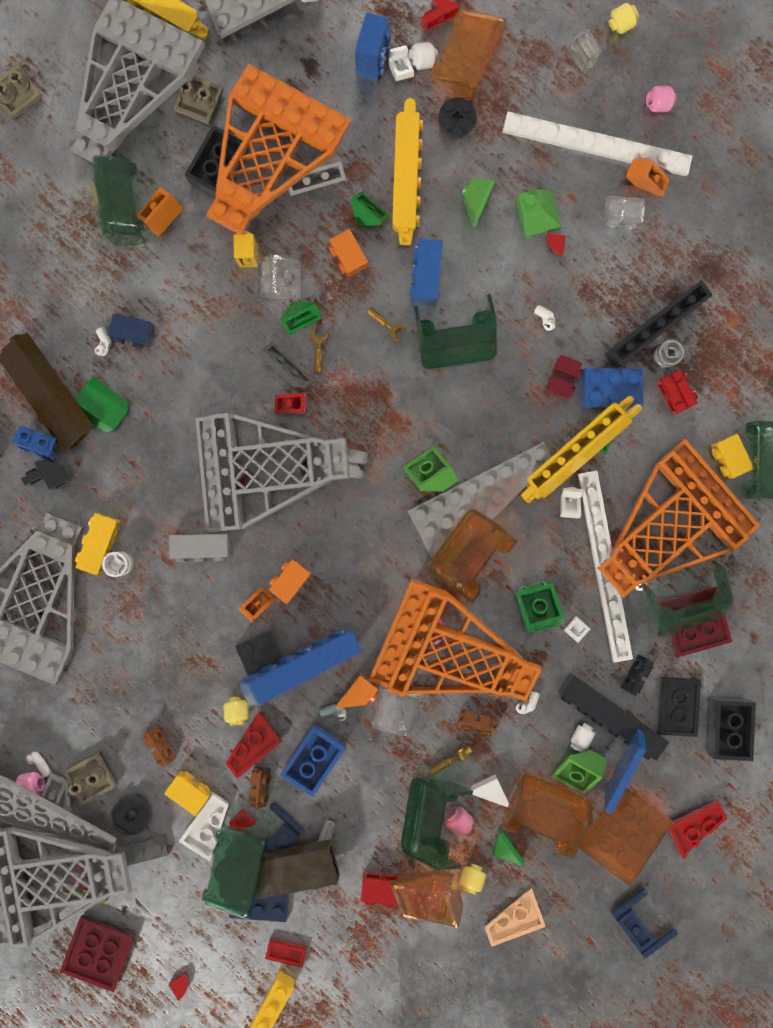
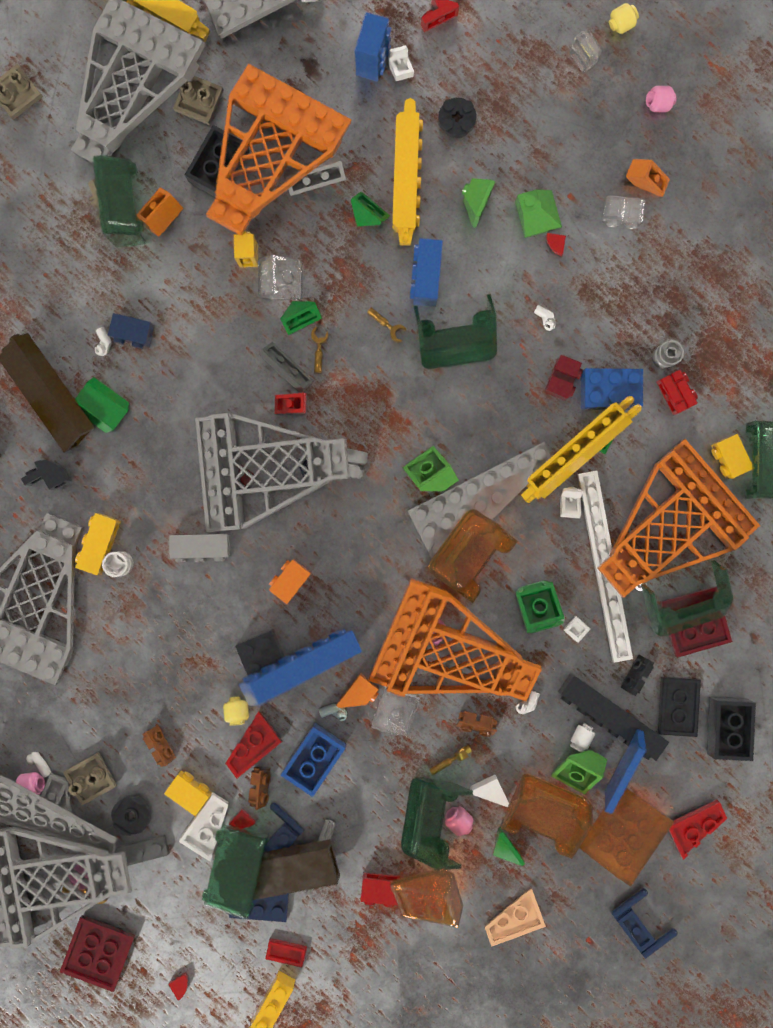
(35, 443): blue bracket -> none
(256, 604): orange slope -> none
(348, 253): orange brick -> none
(423, 55): white head -> none
(468, 52): clear orange windscreen -> none
(472, 879): light yellow head -> none
(595, 143): white plate -> none
(658, 324): black brick -> none

